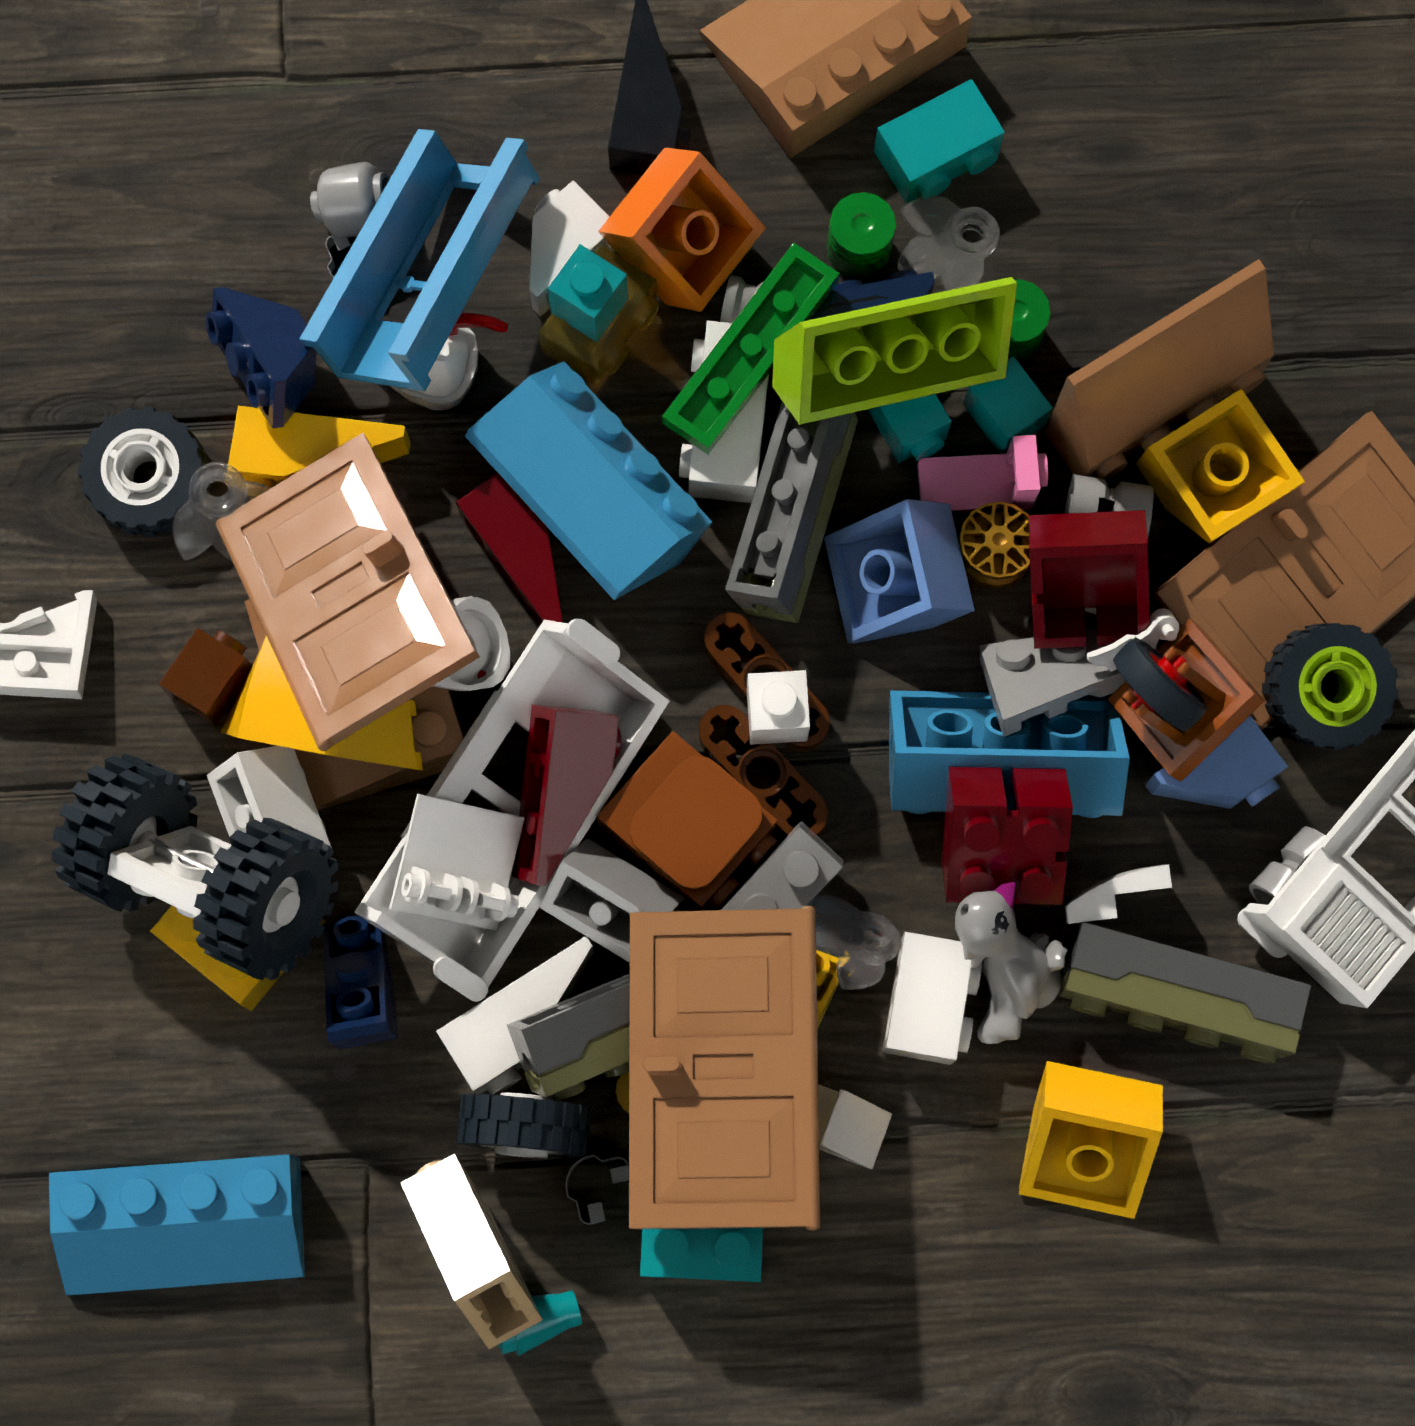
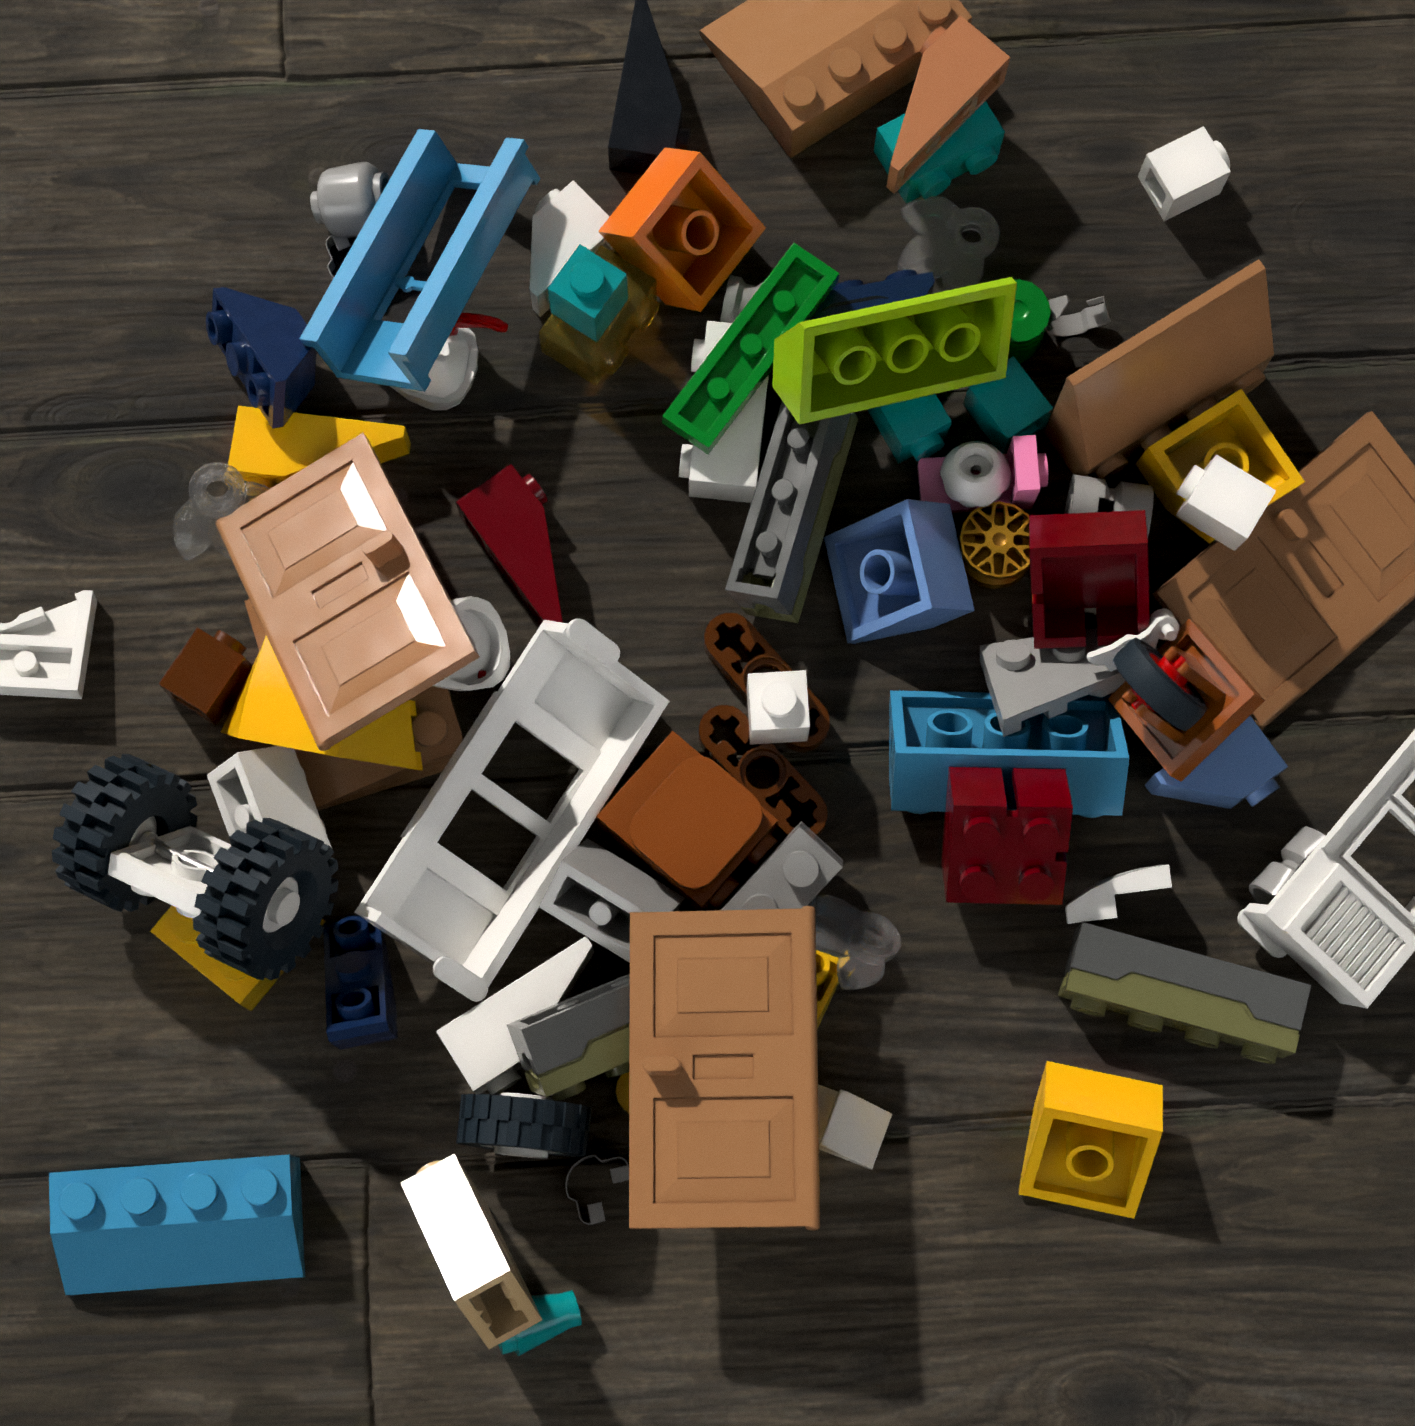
(119, 449): black wheel -> none
(458, 864): white hinge -> none
(564, 774): dark red slope -> none
(589, 480): dark azure slope -> none
(702, 1254): teal brick -> none
(860, 235): green piece -> none
(930, 1000): white brick -> none
(953, 80): none -> nougat slope
(975, 489): none -> white plate
(1015, 966): light grey animal -> none
(1078, 322): none -> light grey piece
(1185, 173): none -> white brick
(1223, 501): none -> white brick
(1363, 693): black wheel -> none

